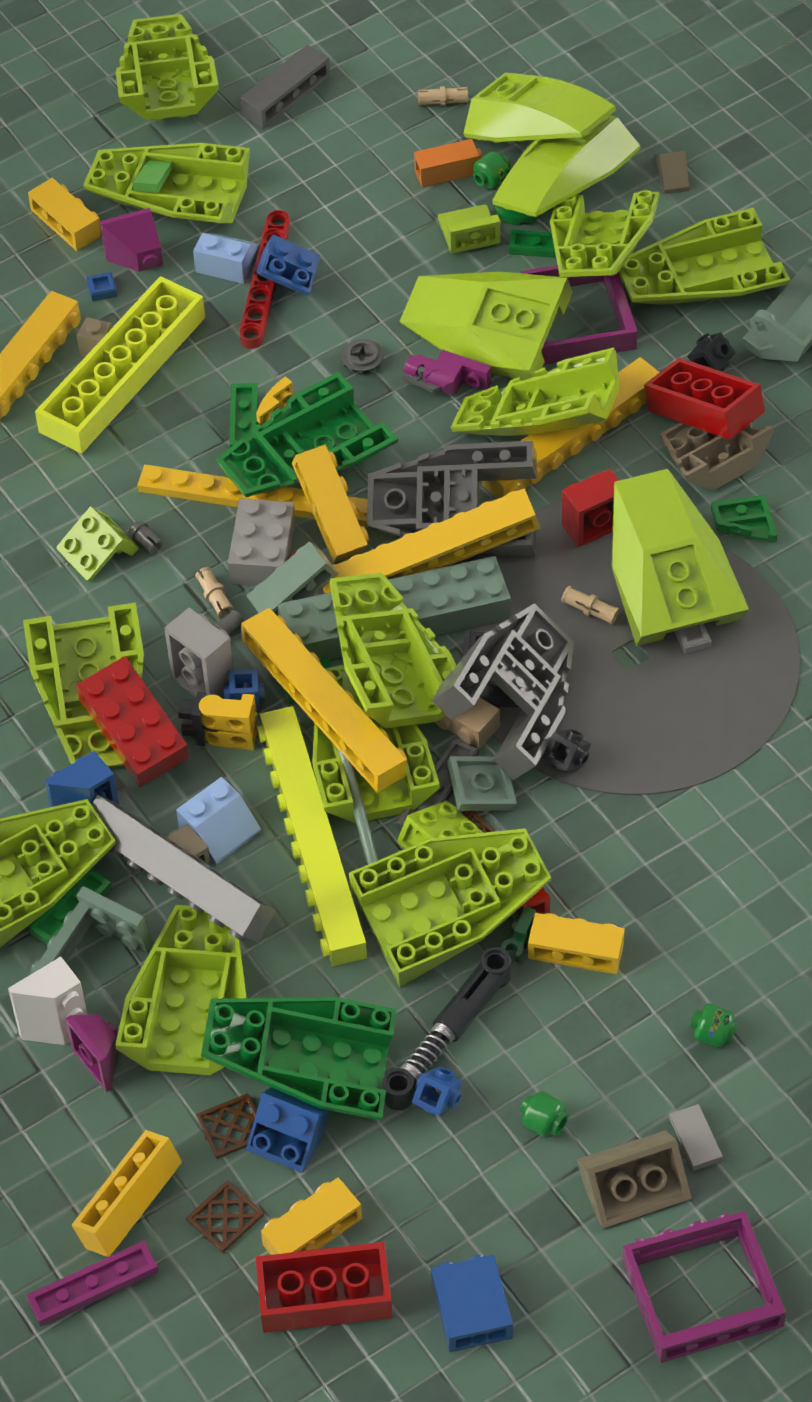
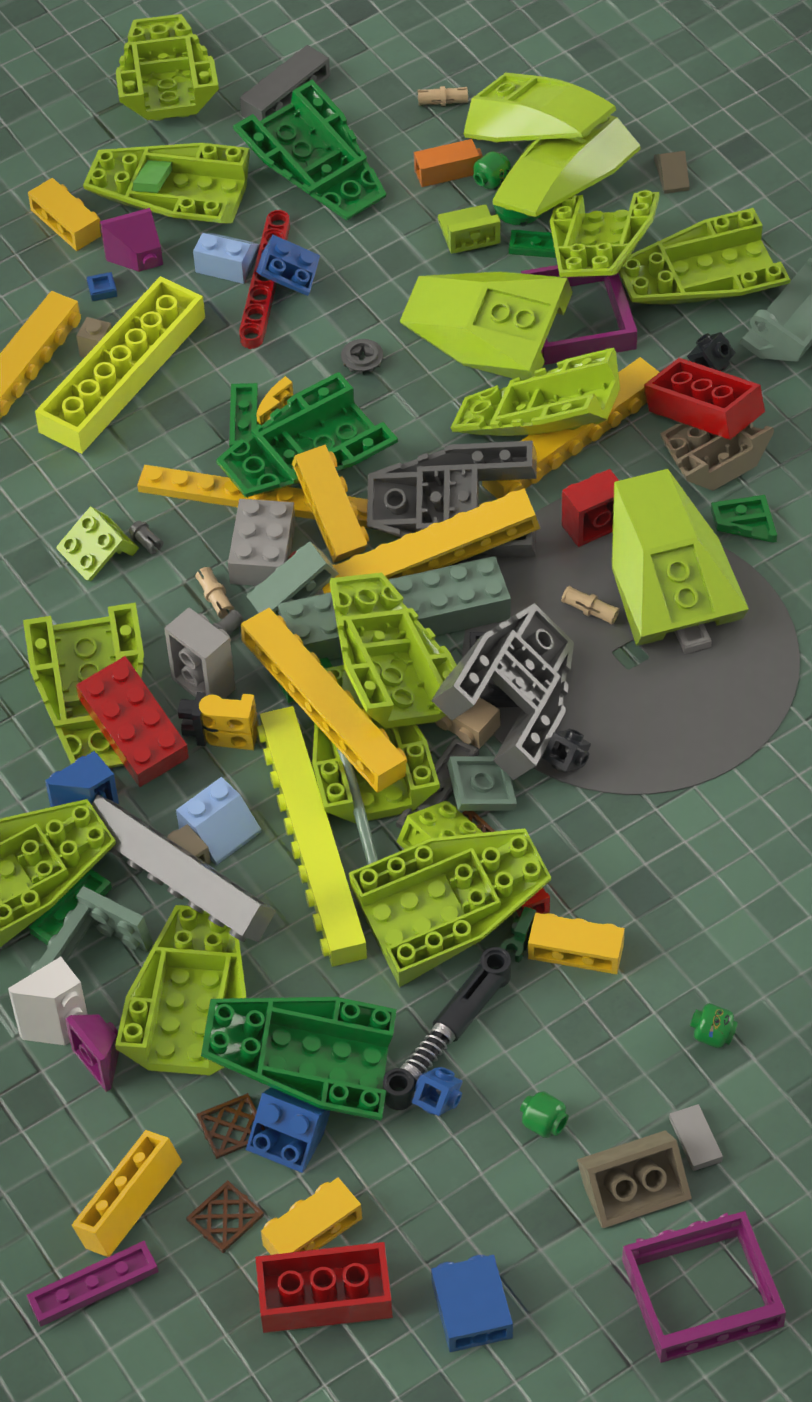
(245, 682): blue brick -> none
(315, 151): none -> green wedge
(446, 372): magenta plate -> none

